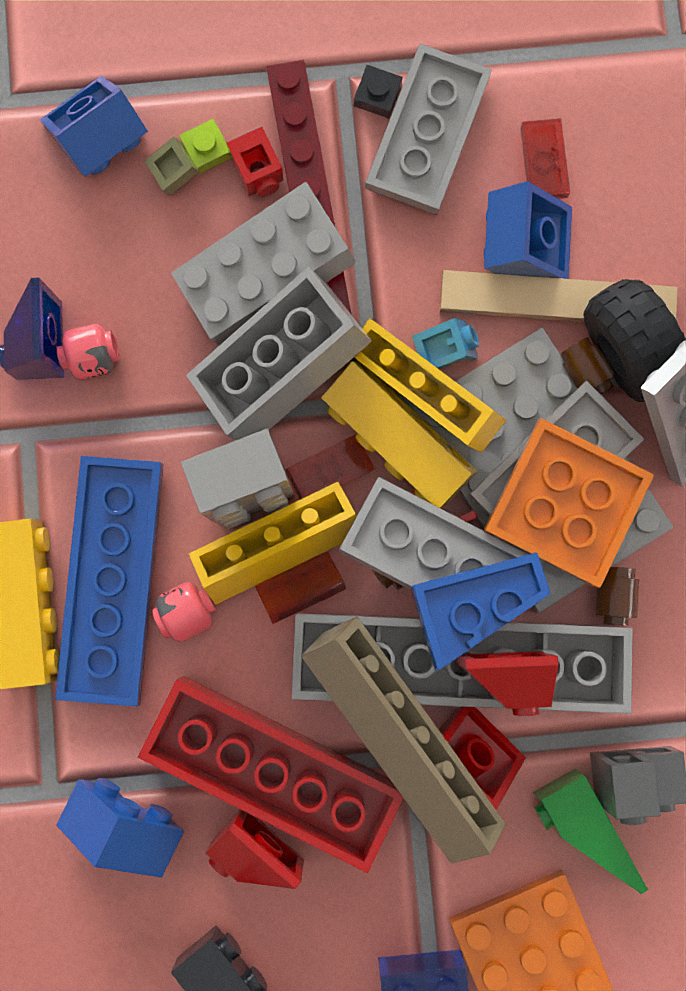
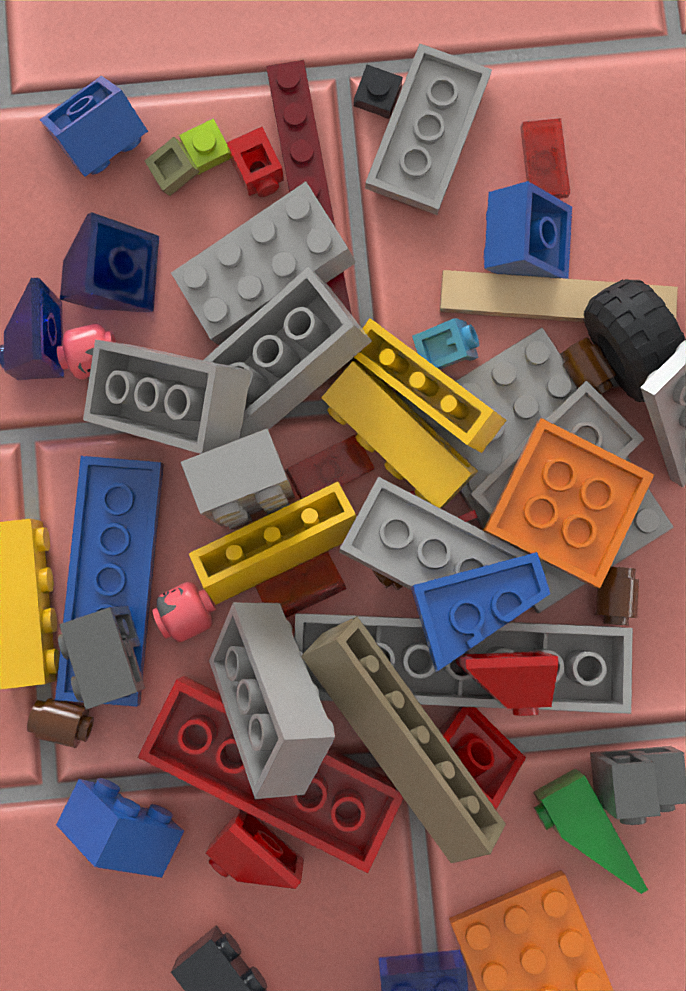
(60, 722): none -> reddish brown brick
(102, 655): none -> dark grey brick
(110, 266): none -> clear blue slope
(166, 396): none -> light grey brick
(270, 700): none -> light grey brick

